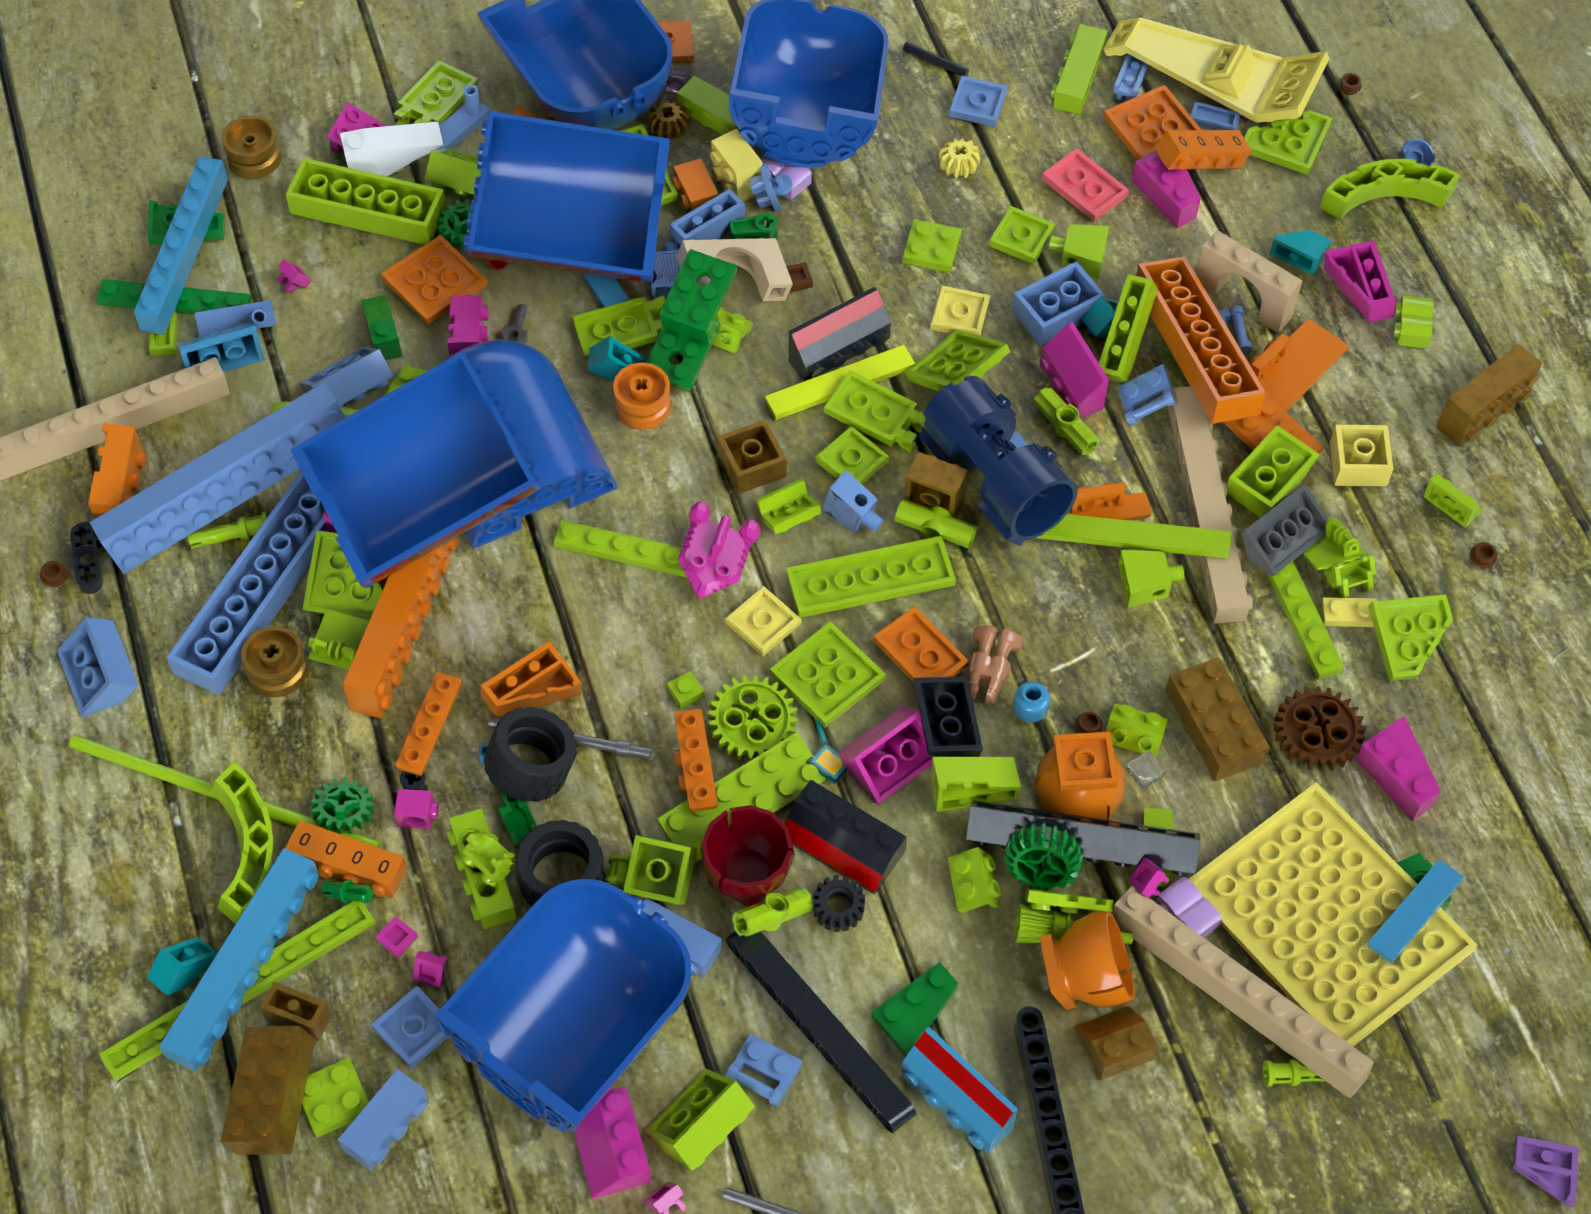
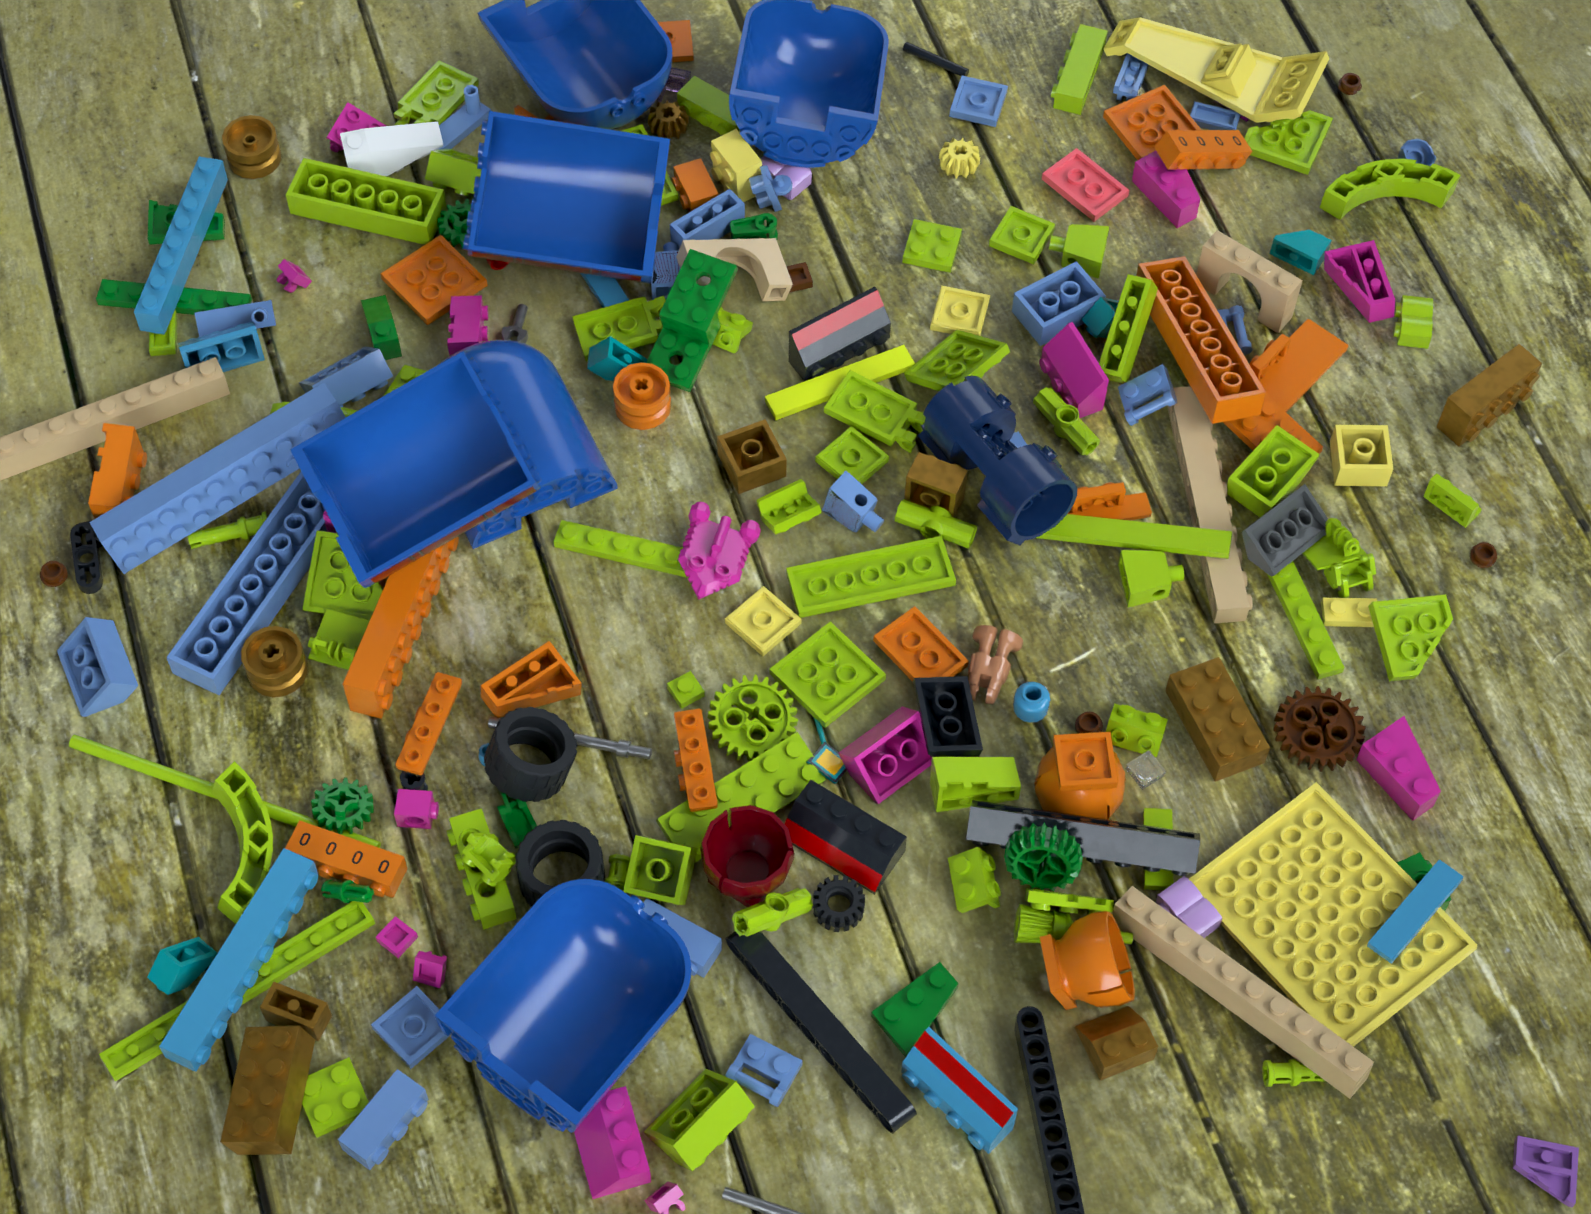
(1147, 878): dark pink tile -> none

